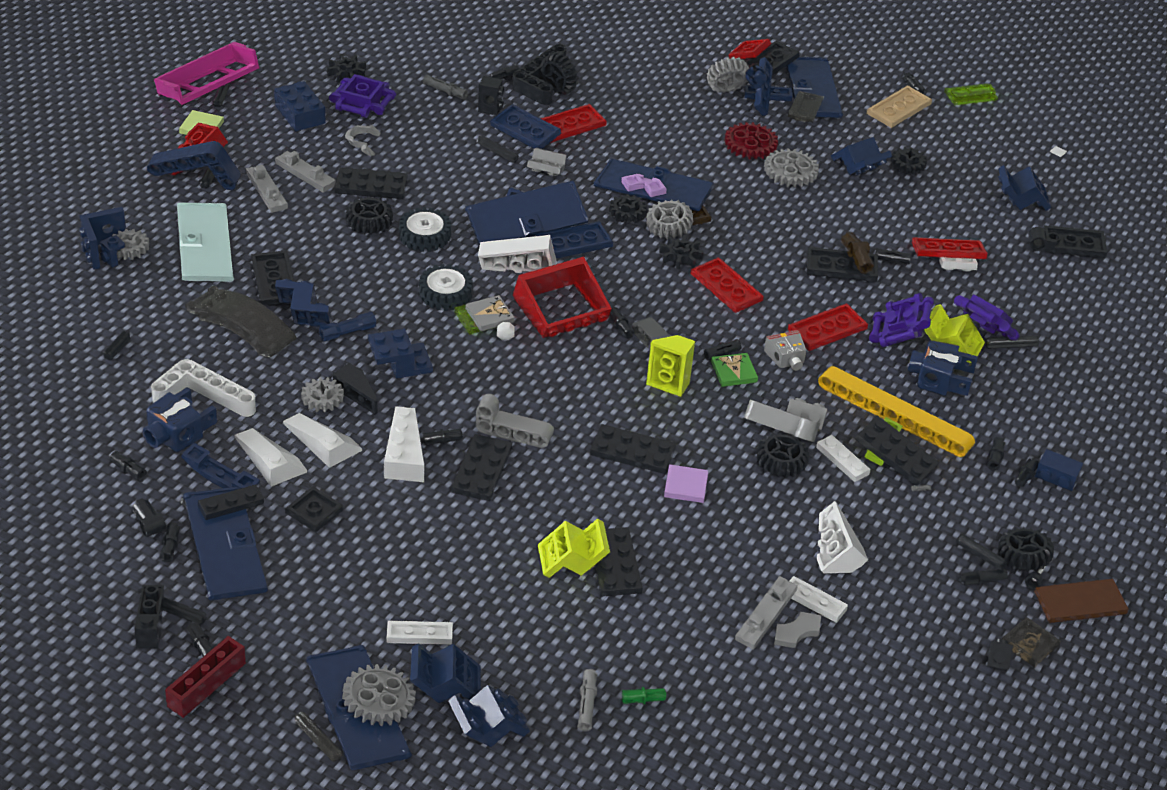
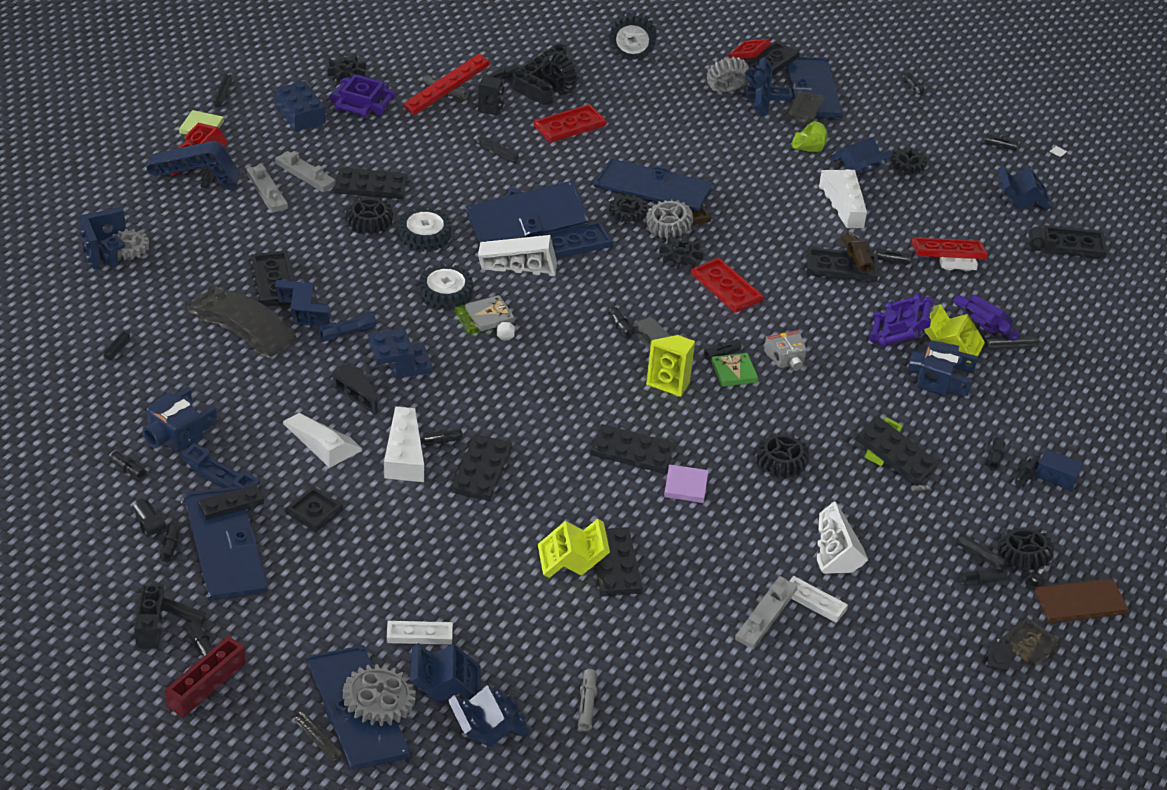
(171, 82): dark pink piece -> none
(204, 242): light aqua door -> none
(206, 382): white beam -> none
(271, 459): white wedge -> none
(322, 394): light grey gear -> none
(359, 130): light grey helmet -> none
(446, 84): none -> red plate
(511, 426): light grey beam -> none
(525, 127): dark blue tile -> none
(547, 161): light grey bracket -> none
(555, 277): red windscreen -> none
(633, 35): none -> wheel
(637, 181): lavender tile -> none
(643, 695): green axle -> none
(751, 140): dark red gear -> none
(782, 420): light grey beam -> none
(791, 167): light grey gear -> none
(791, 633): light grey tile -> none
(811, 138): none -> lime helmet
(815, 412): light grey bracket -> none
(829, 326): red tile -> none
(843, 458): white plate -> none
(845, 195): none -> white wedge
(886, 405): yellow beam -> none
(899, 106): tan tile -> none
(971, 94): clear neon green piece -> none
(1001, 142): none -> black pin

